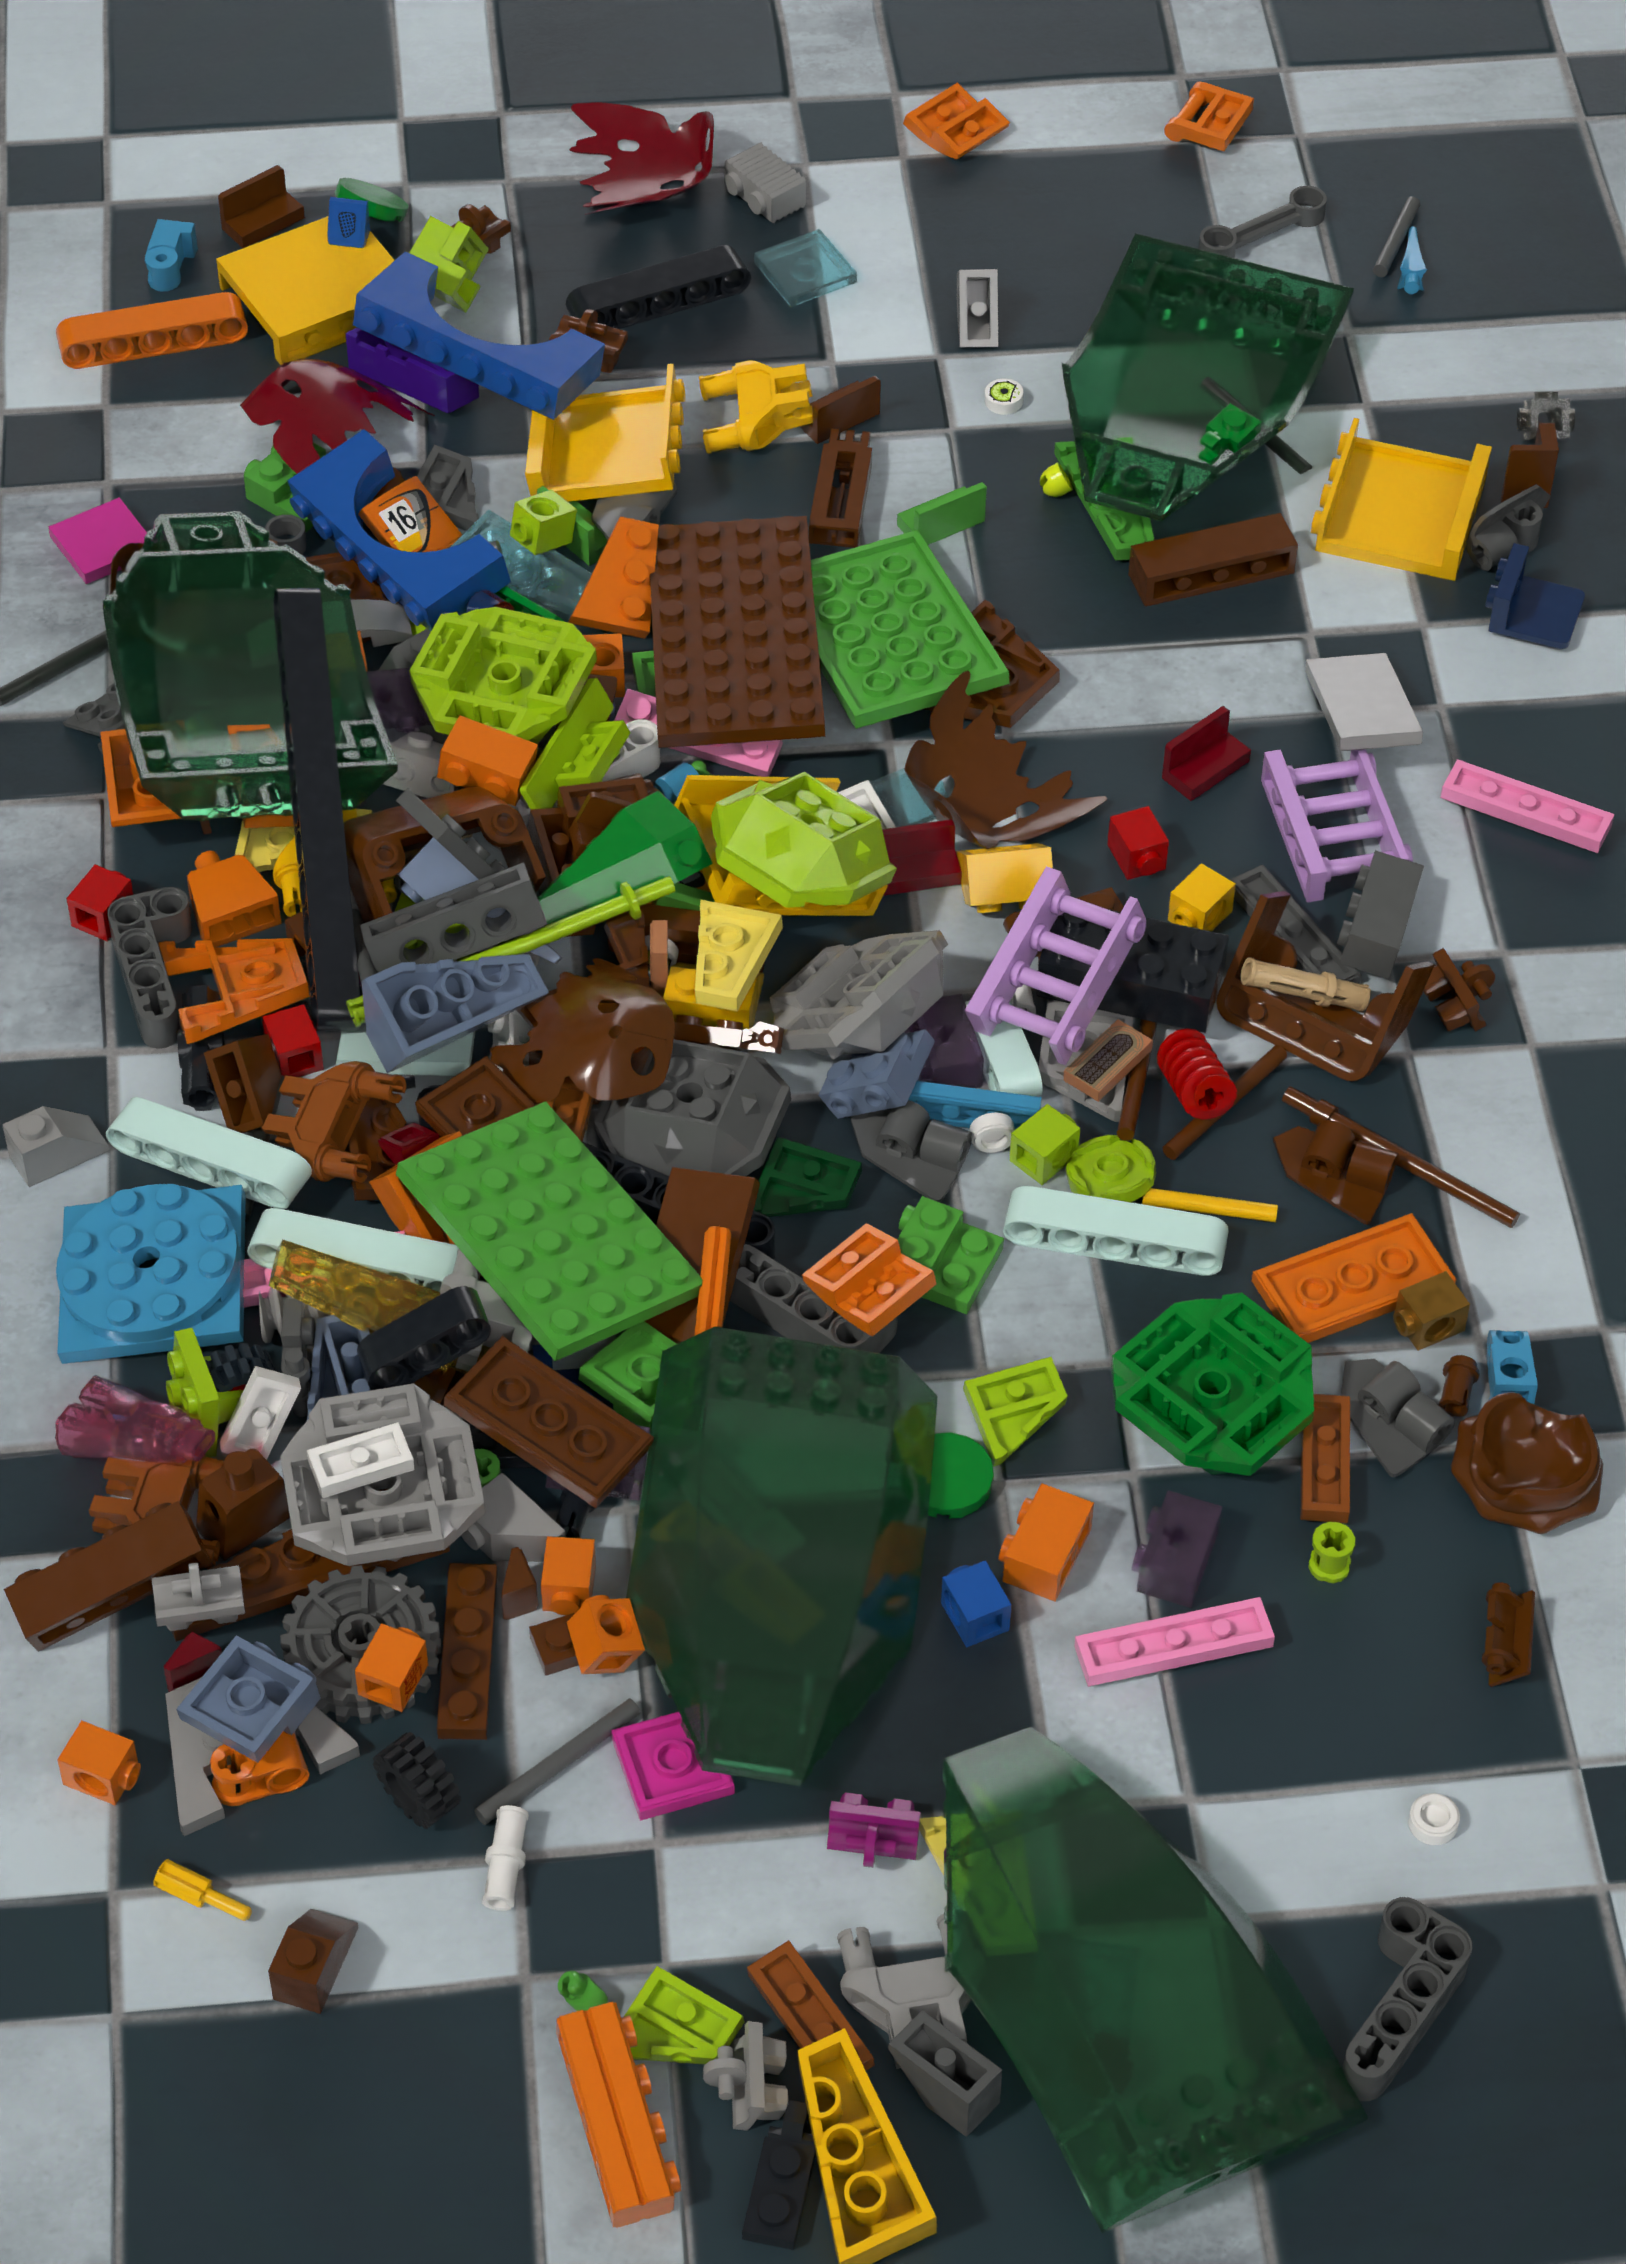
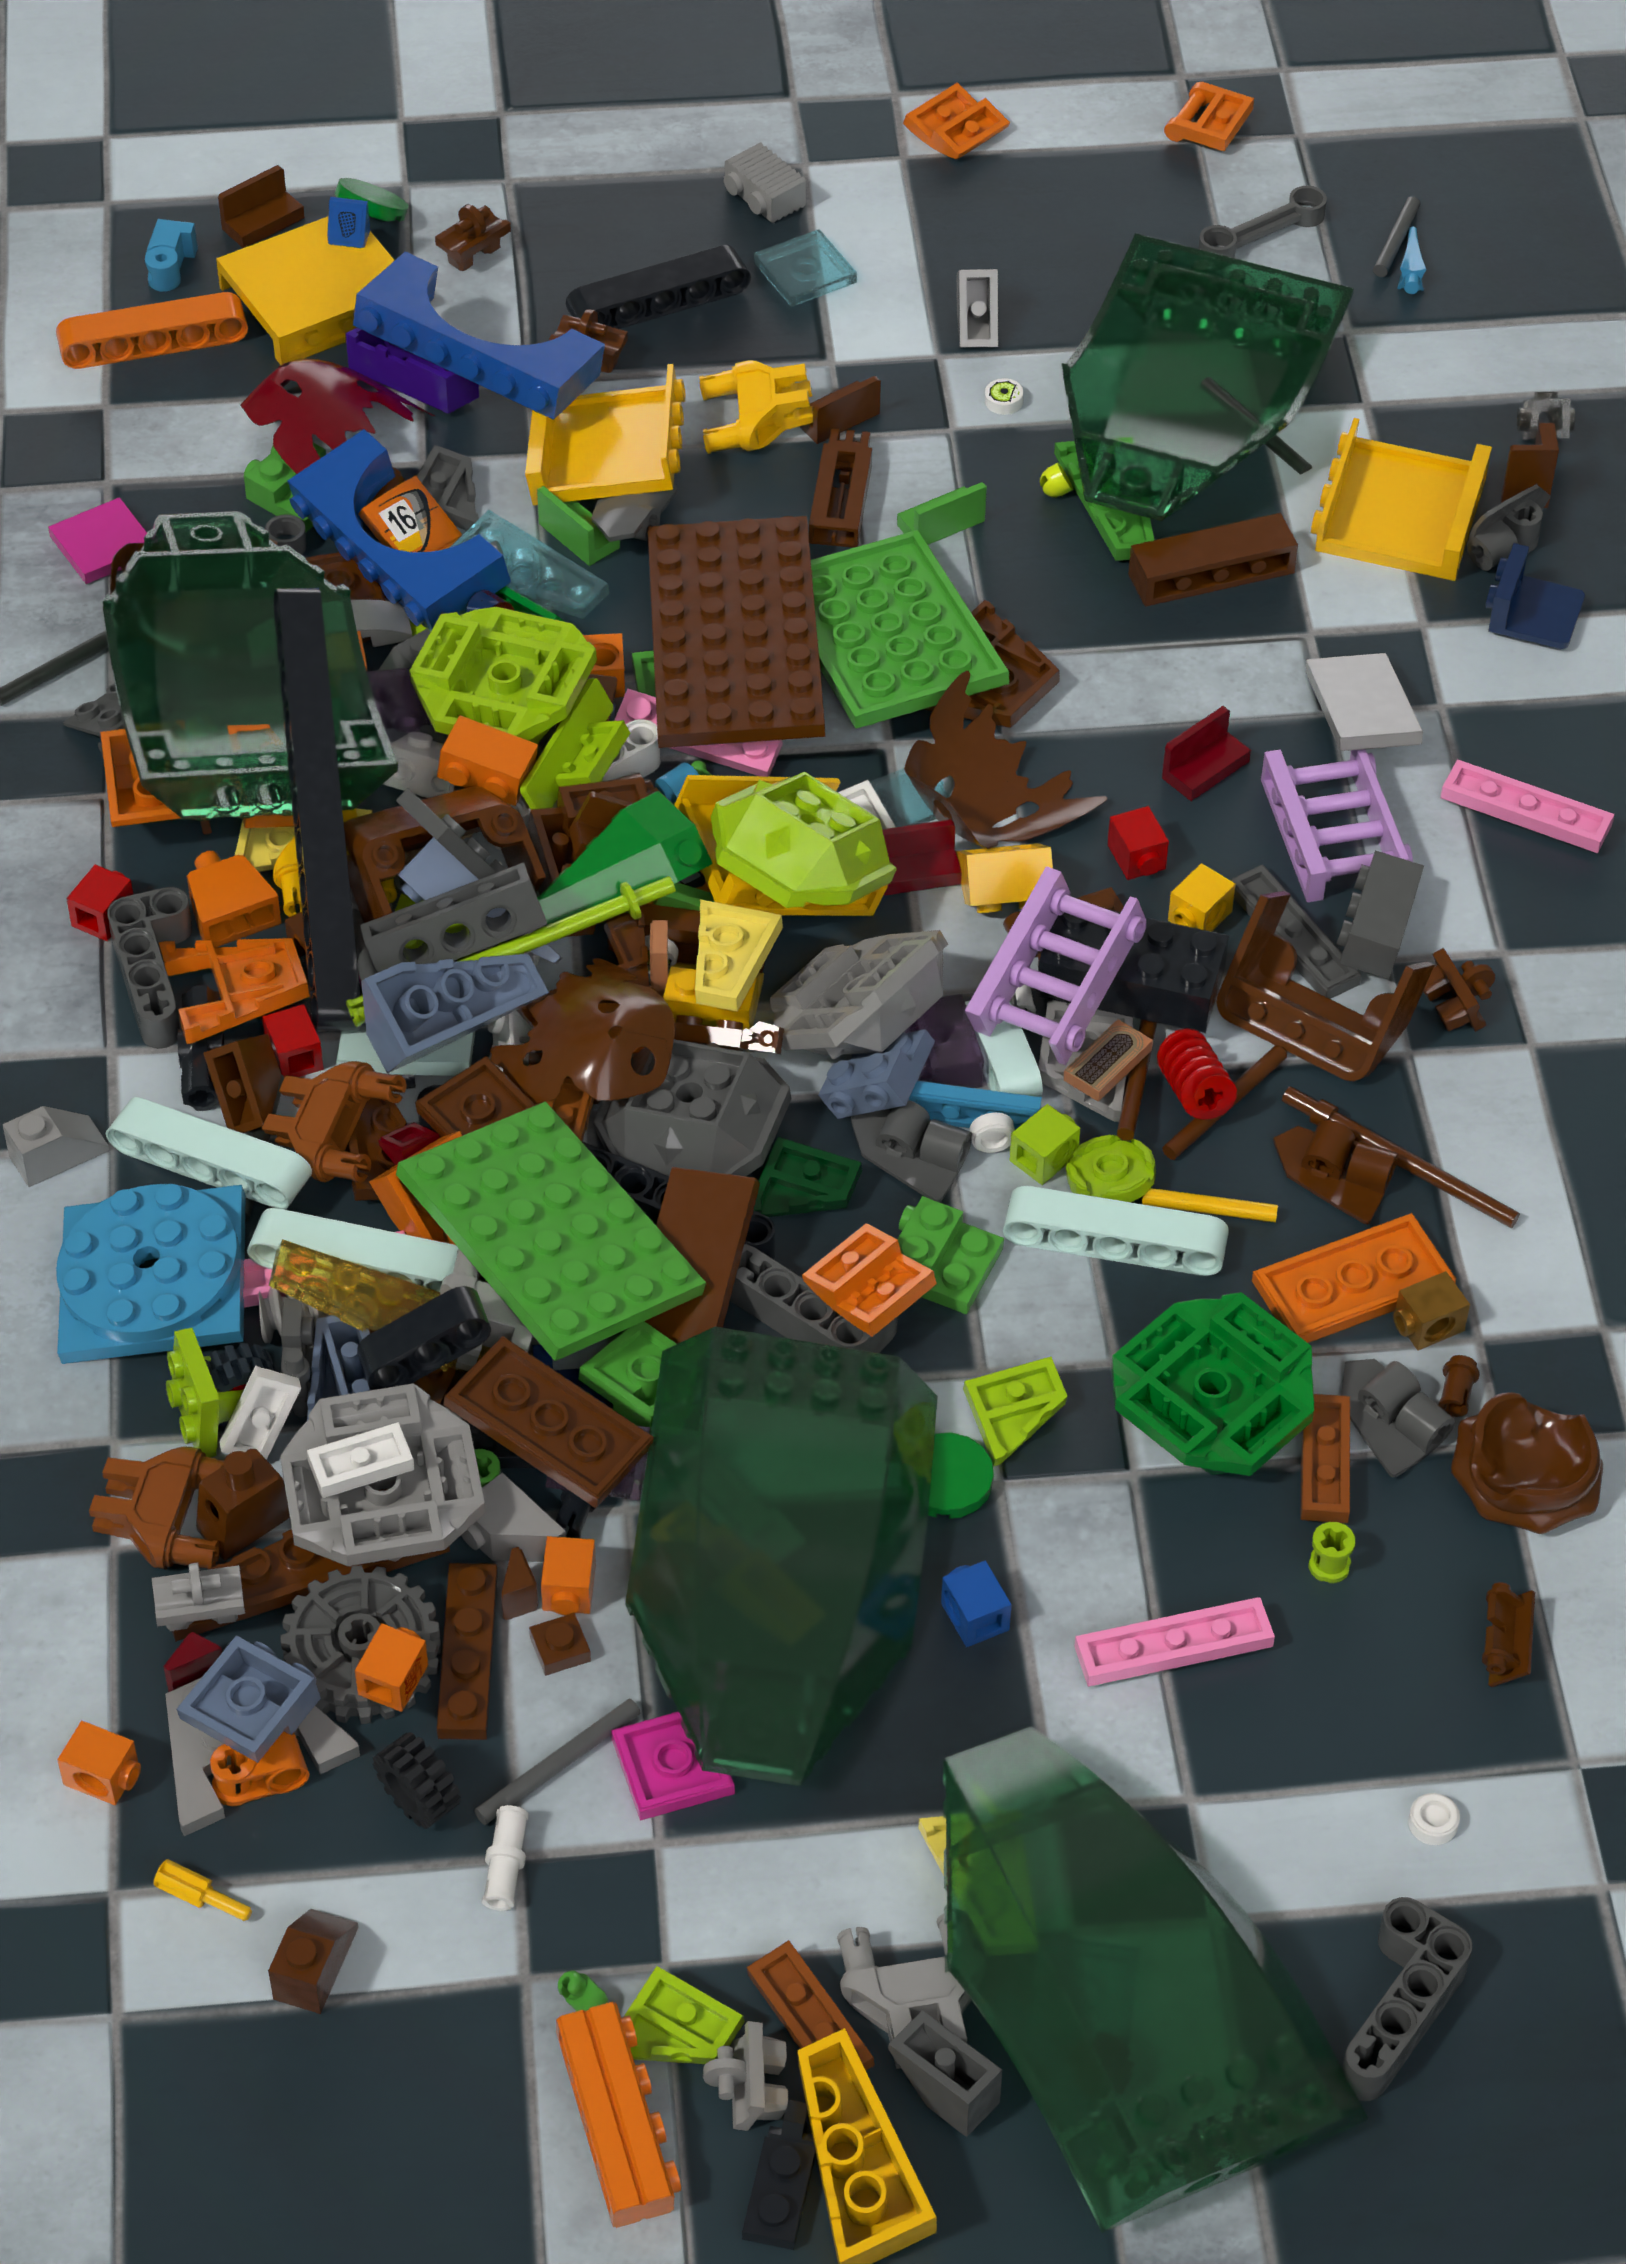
(105, 1576): reddish brown brick -> none
(130, 1426): clear pink piece -> none
(457, 255): lime plate -> none
(543, 522): lime brick -> none
(605, 1635): orange brick -> none
(619, 587): orange wing -> none
(661, 155): dark red piece -> none
(714, 1276): orange axle -> none
(873, 1829): magenta hips -> none
(1046, 1542): orange brick -> none
(1177, 1549): clear purple brick -> none
(1229, 431): green plate -> none
(1321, 988): tan pin -> none
(1511, 1364): dark azure leg -> none

